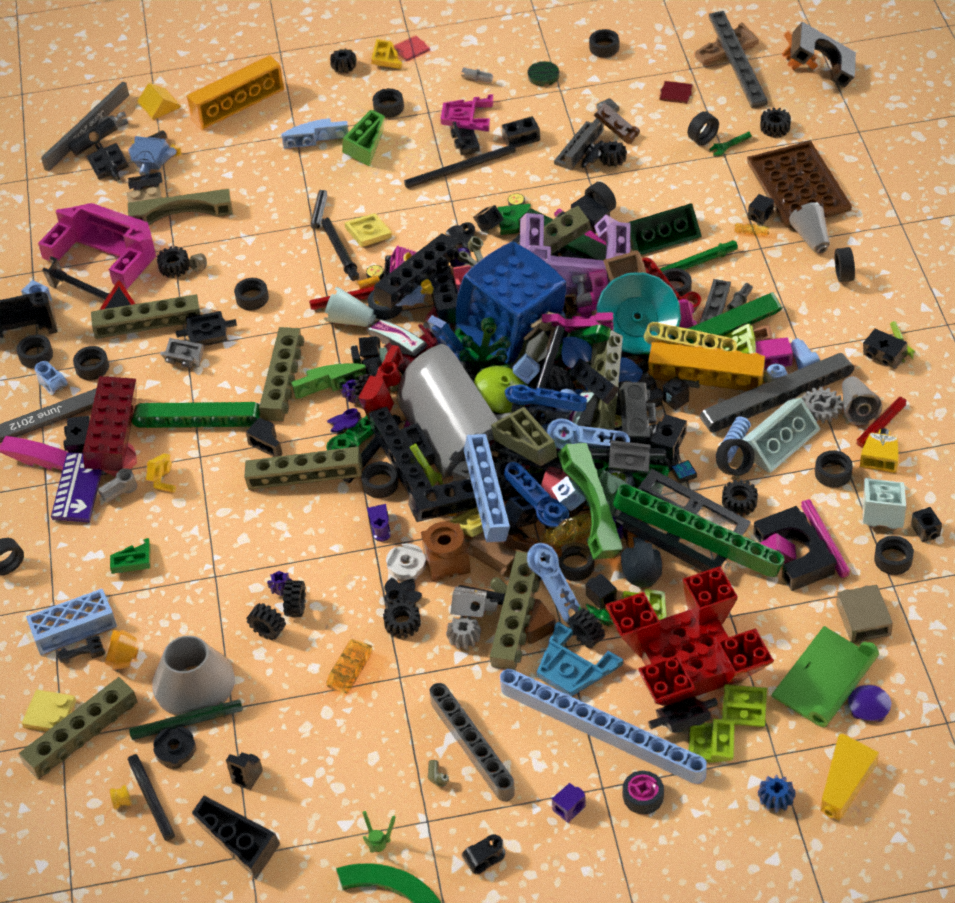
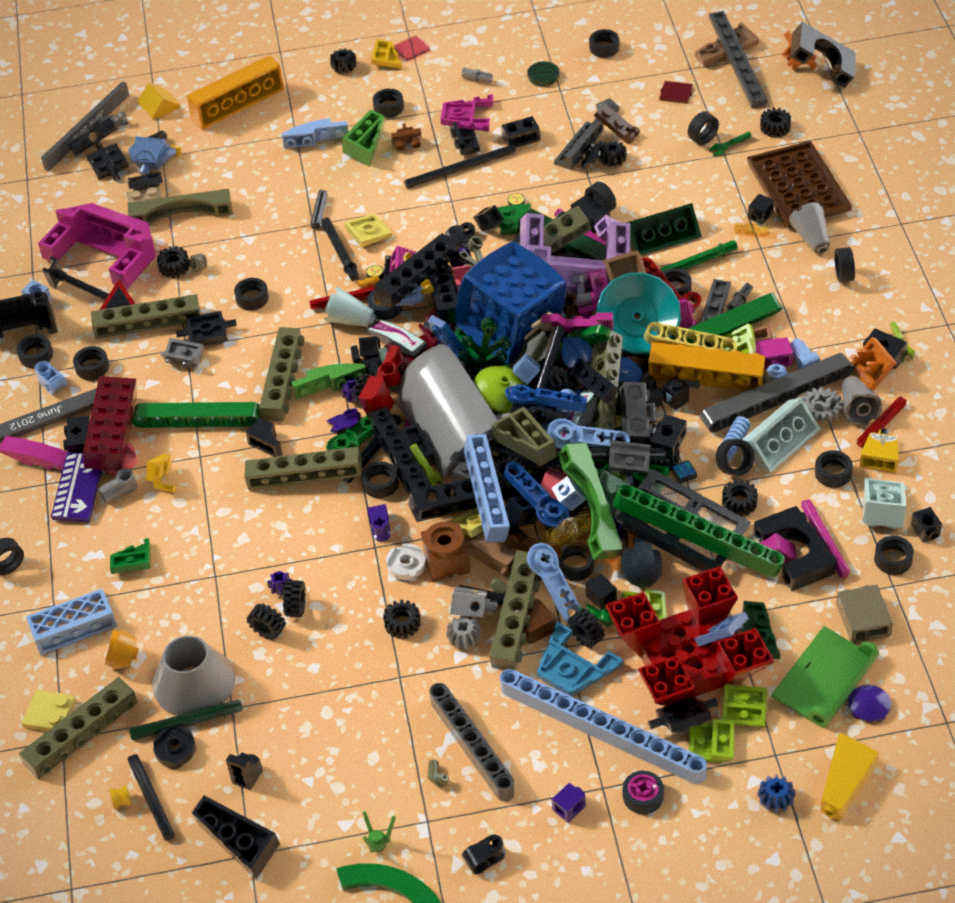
(94, 647): black hinge -> none
(349, 666): clear yellow beam -> none
(403, 590): black plate -> none
(406, 135): none -> dark orange hips
(724, 629): none -> medium blue wing
(760, 620): none -> dark green wing
(872, 363): none -> orange plate

